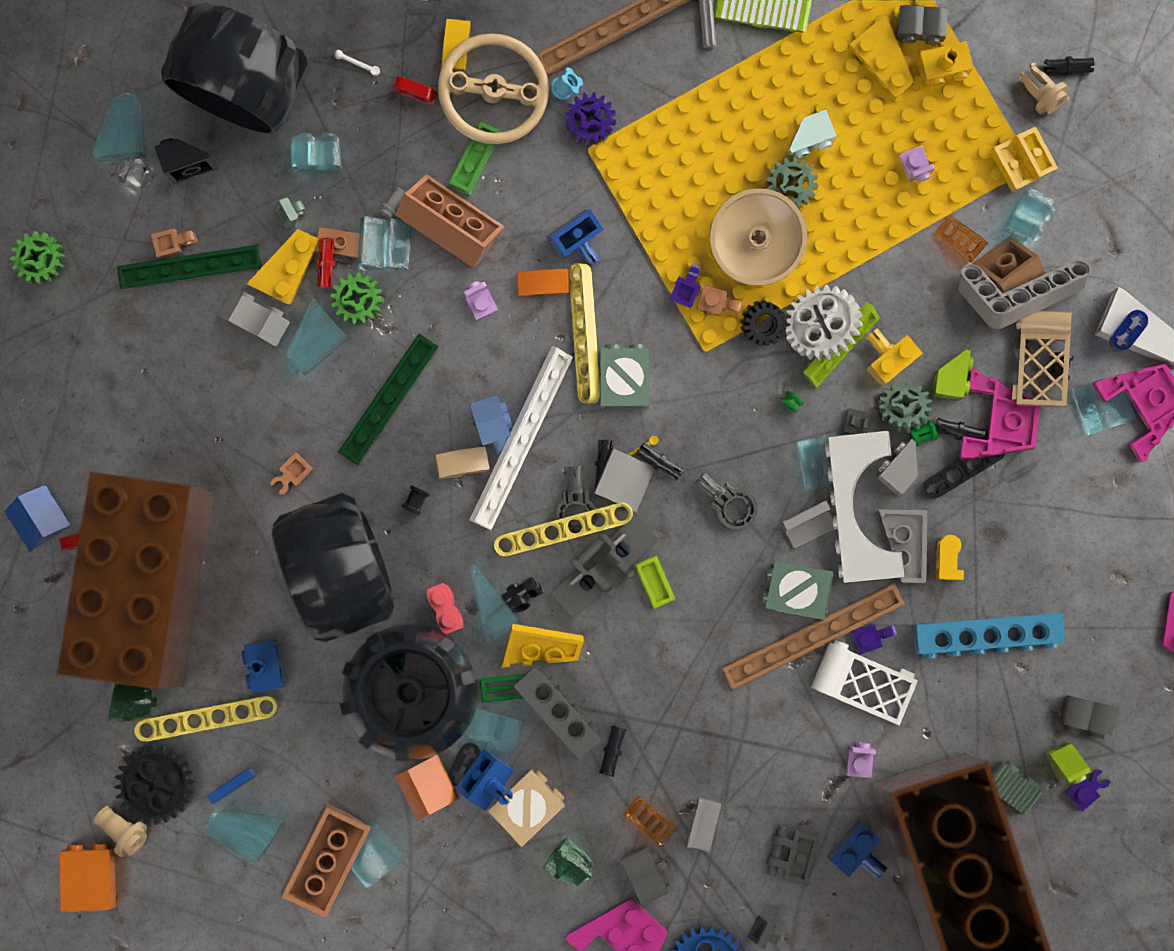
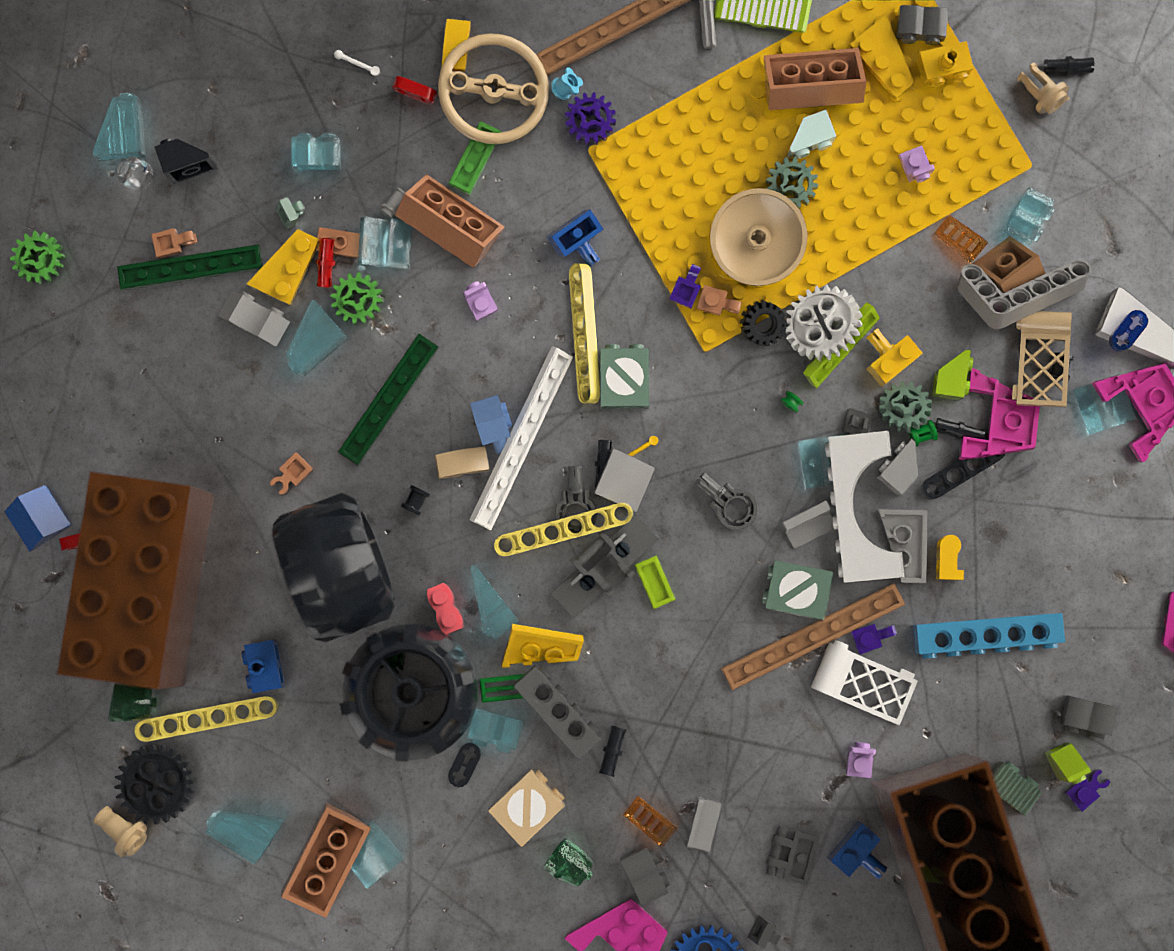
(87, 878): orange brick -> none
(232, 785): blue tile -> none
(235, 67): black wheel -> none
(426, 787): orange slope -> none
(486, 781): blue brick -> none
(518, 594): black plate -> none
(543, 282): orange slope -> none
(660, 461): black pin -> none
(814, 79): none -> nougat slope
(1023, 159): yellow slope -> none

